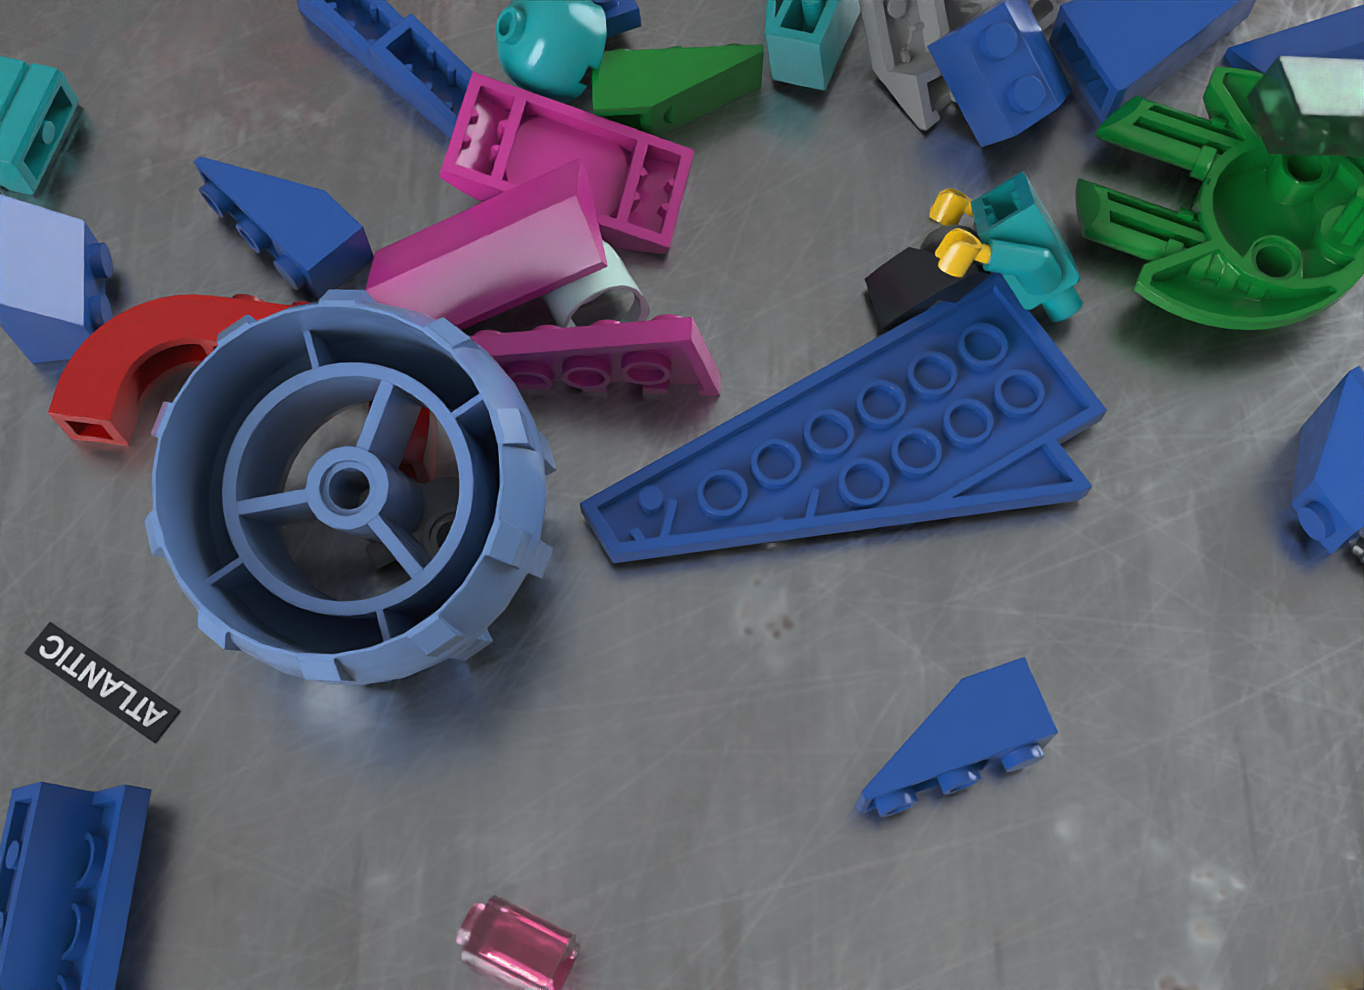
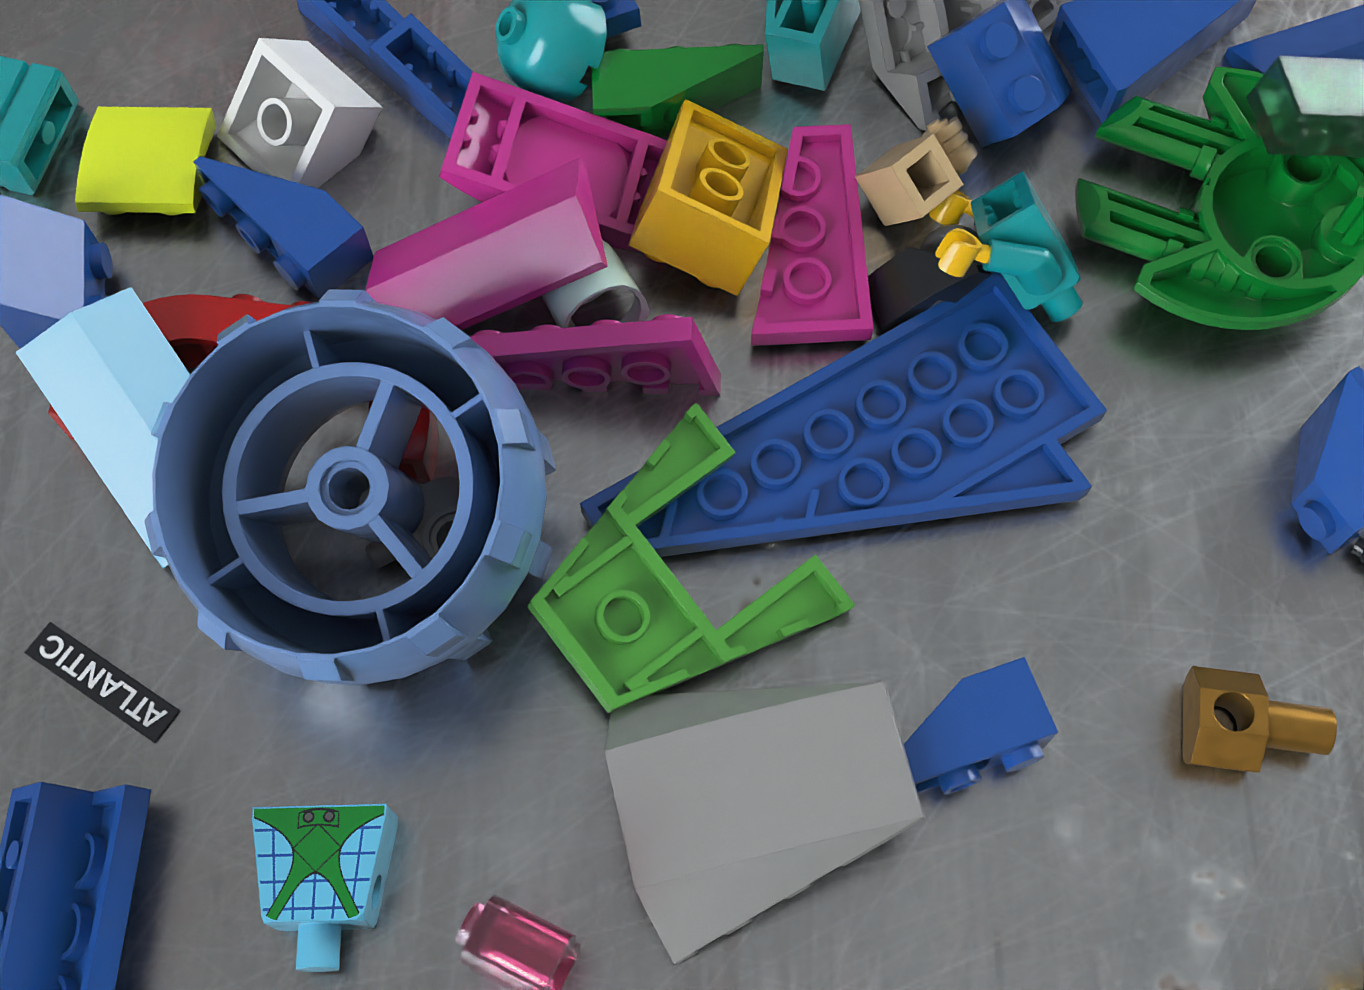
(107, 381): none -> medium azure slope
(143, 160): none -> neon yellow slope
(297, 114): none -> white slope
(322, 873): none -> torso
(628, 616): none -> bright green wing
(711, 199): none -> yellow slope
(752, 798): none -> light grey wedge
(816, 256): none -> dark pink wing
(918, 173): none -> tan brick
(1258, 720): none -> pearl gold piece

